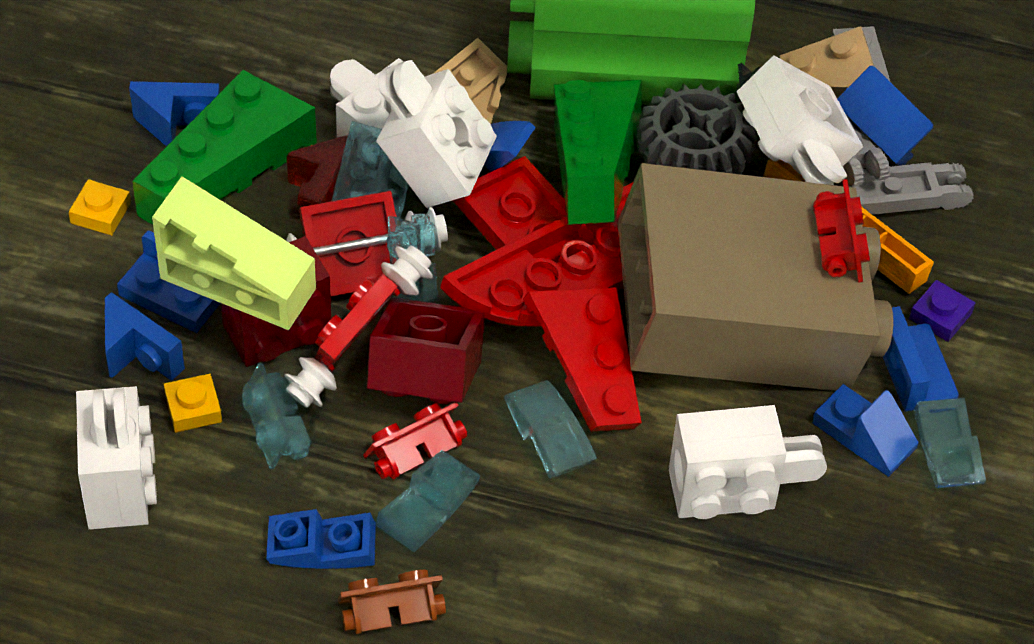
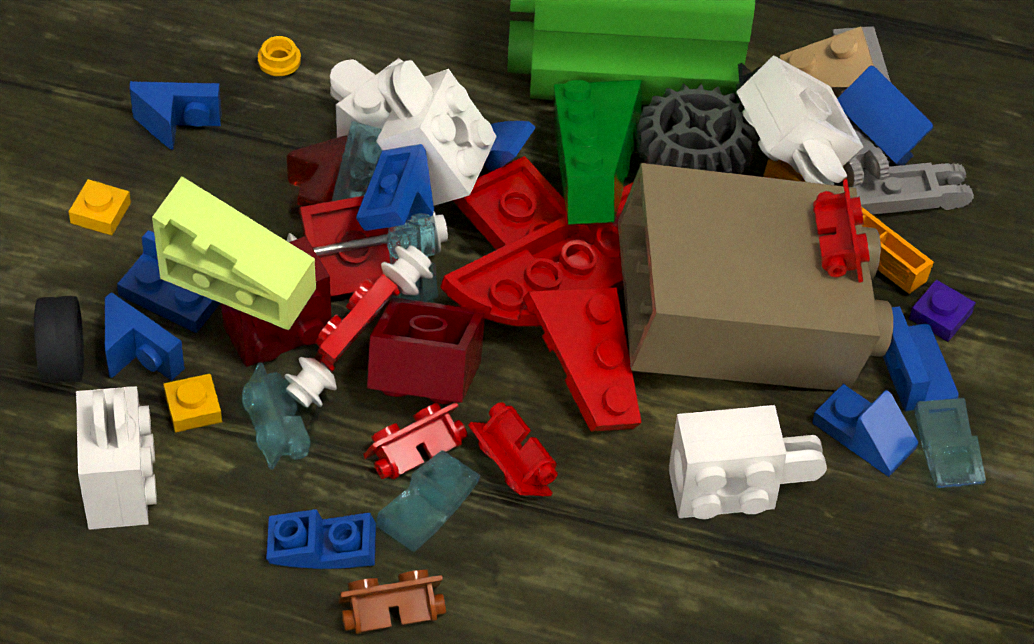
(59, 339): none -> black tyre
(229, 143): green wedge -> none
(279, 56): none -> yellow plate
(397, 189): none -> blue slope
(480, 75): tan wing -> none
(525, 467): none -> red hinge
(552, 426): clear light blue slope -> none

